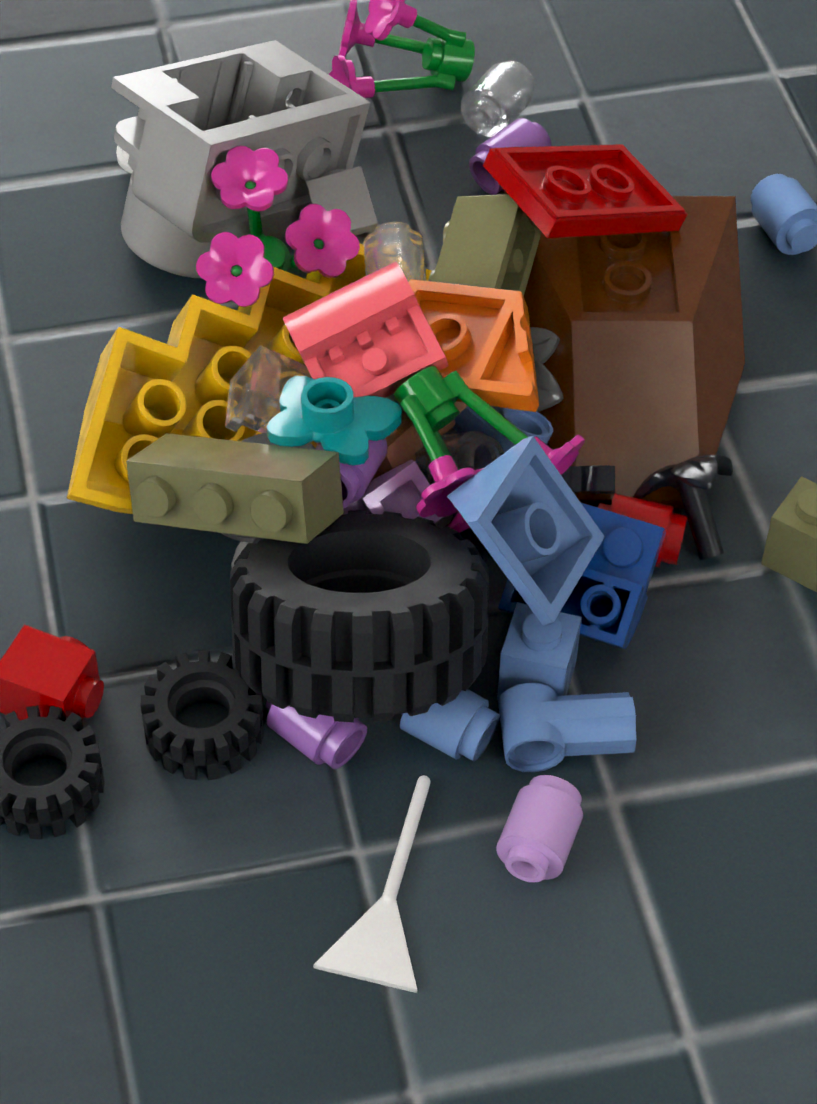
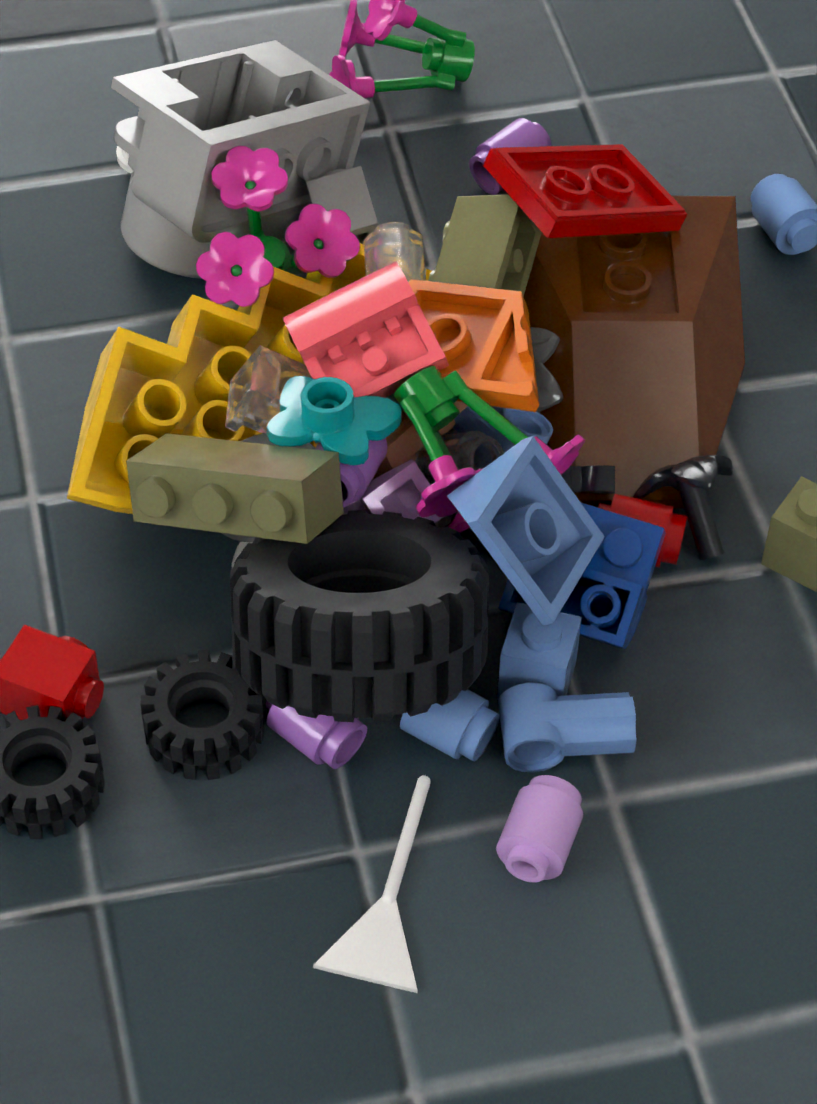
(498, 97): clear brick -> none

